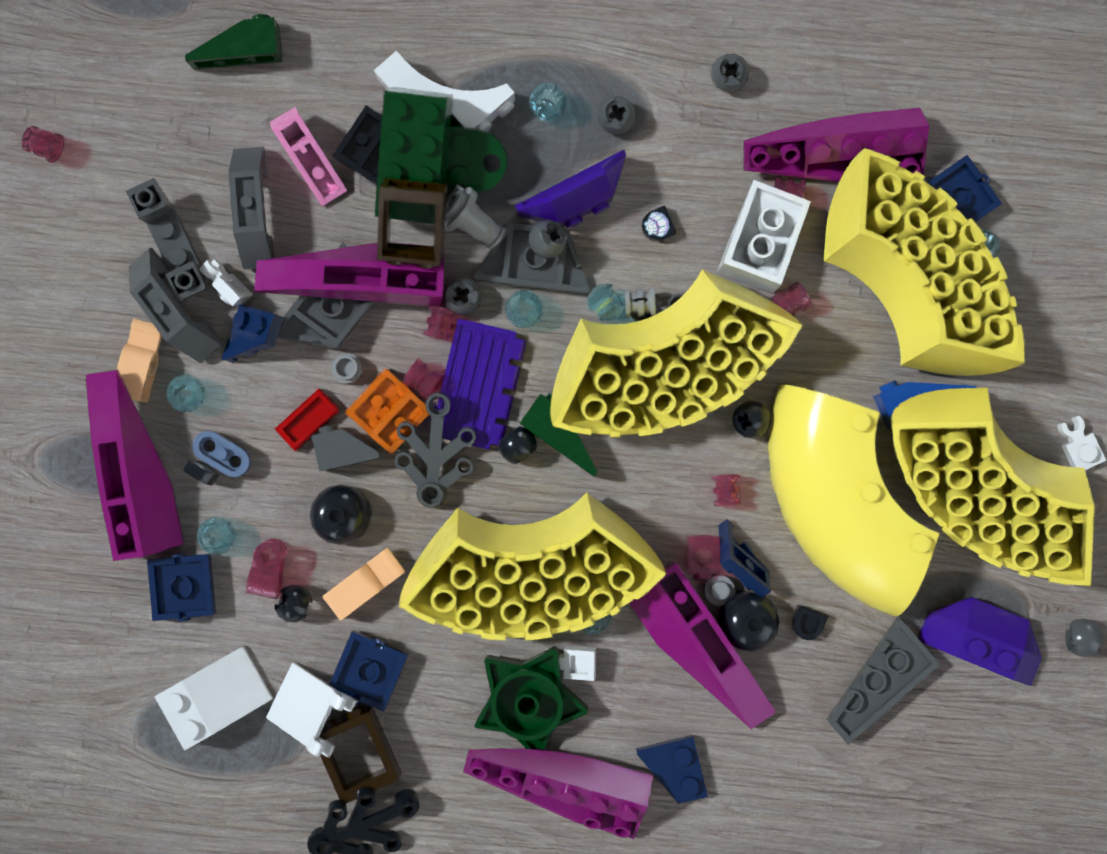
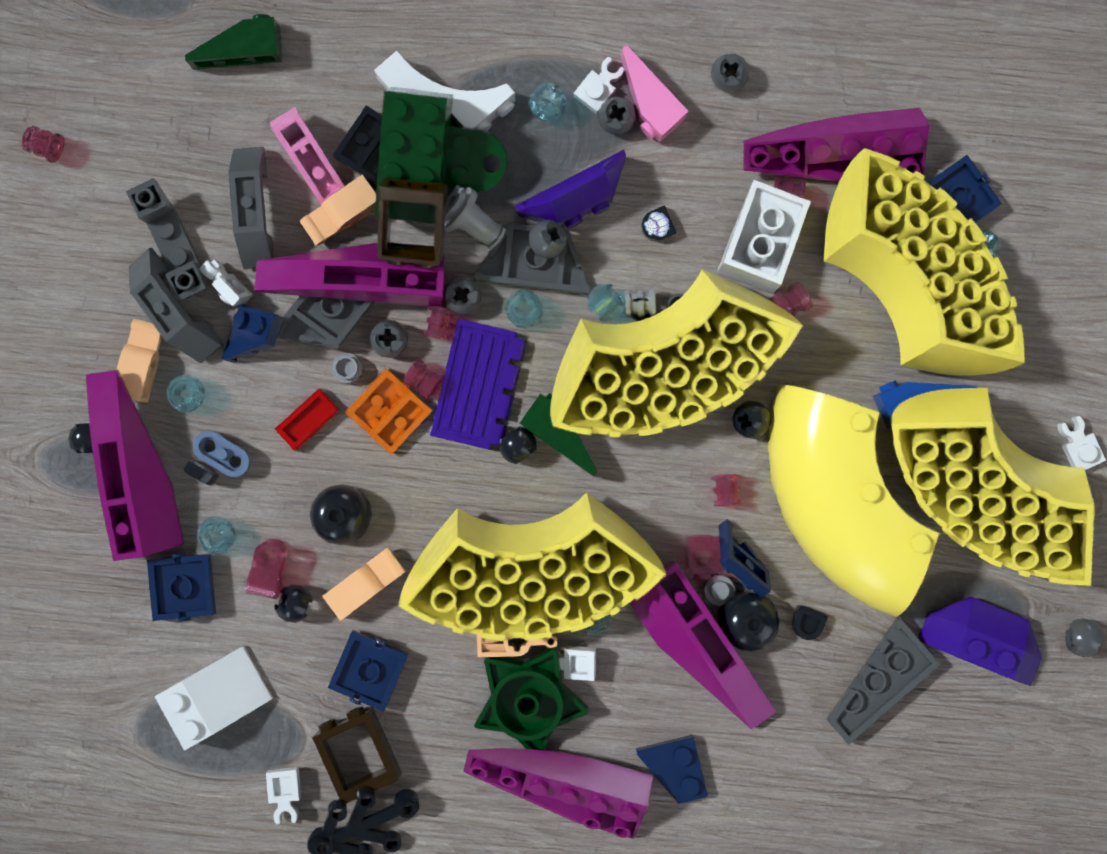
(80, 438): none -> black piece
(284, 788): none -> white plate
(305, 706): white flag -> none
(340, 211): none -> light nougat piece
(341, 448): dark grey slope -> none
(380, 330): none -> dark grey piece
(434, 455): dark grey plant -> none
(503, 648): none -> light nougat piece
(597, 88): none -> white plate
(655, 105): none -> bright pink slope

